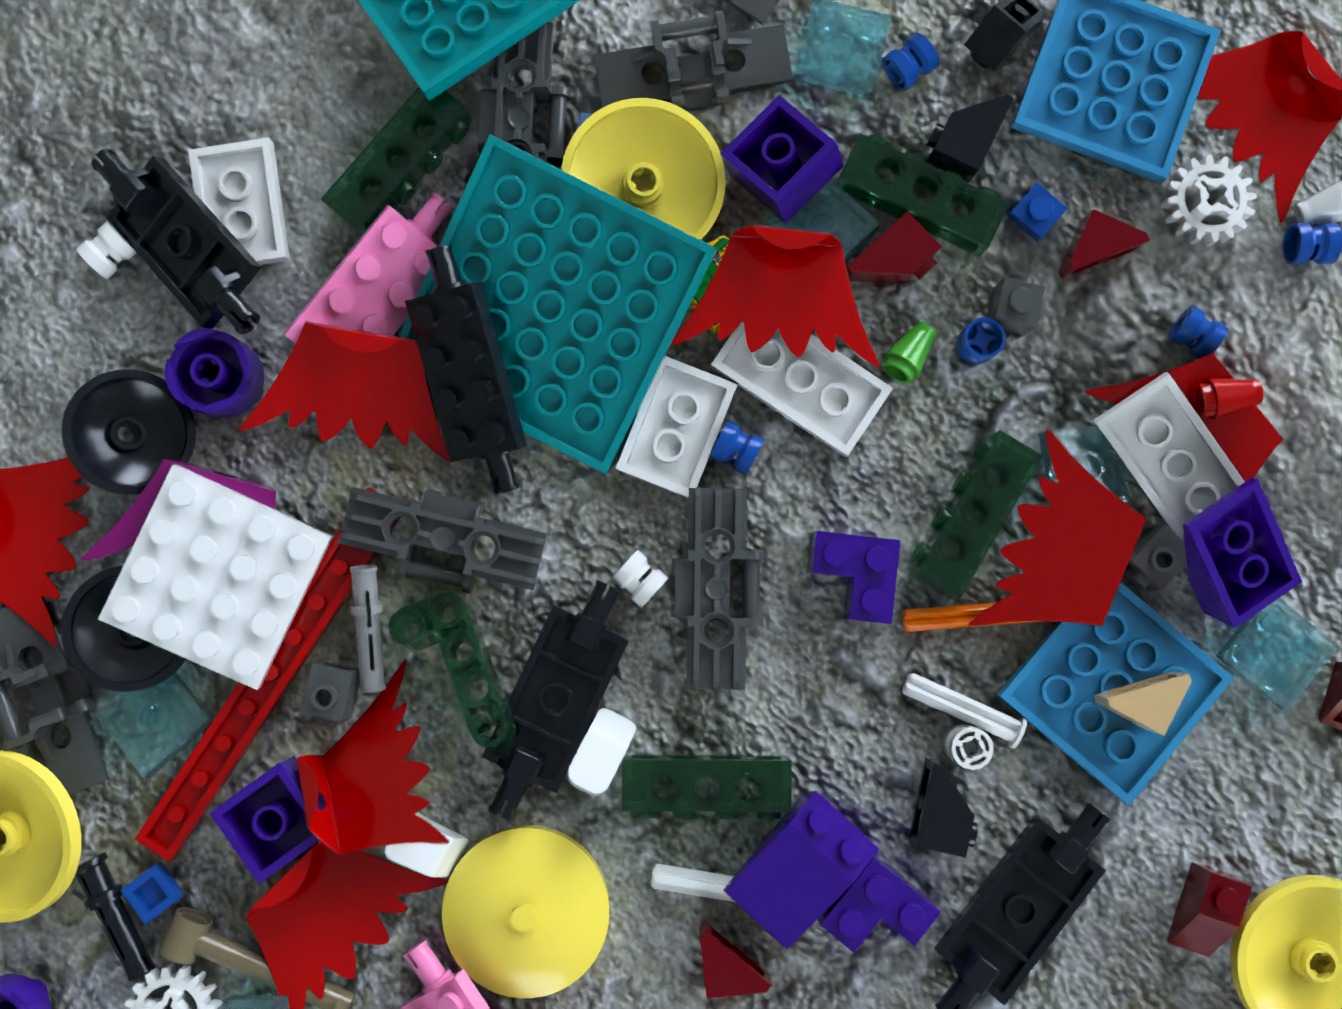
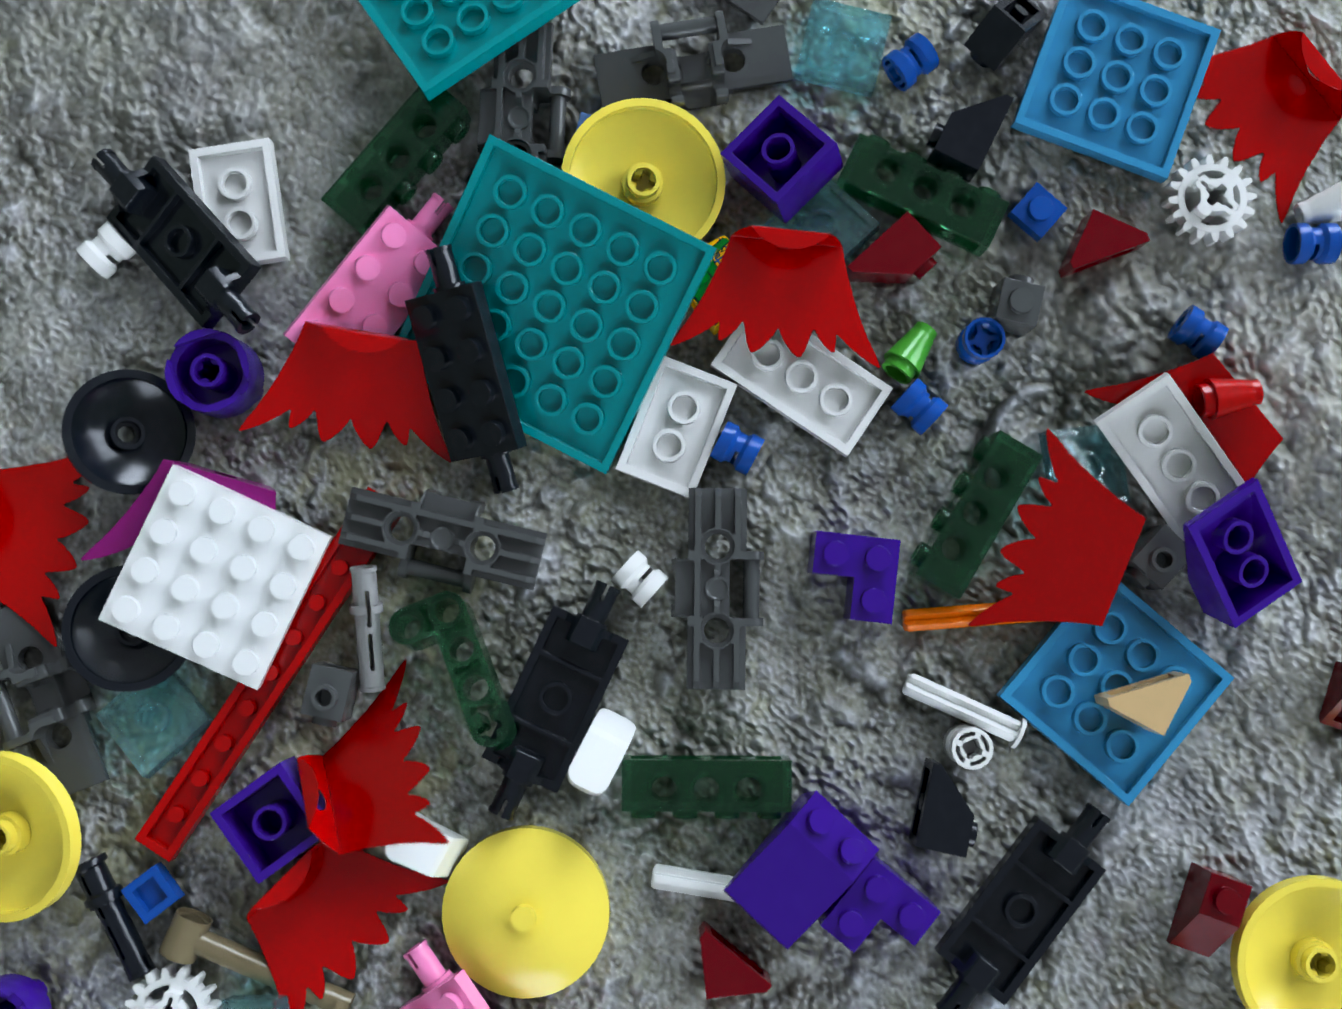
(915, 403): none -> blue wheel
(1278, 653): clear light blue plate -> none

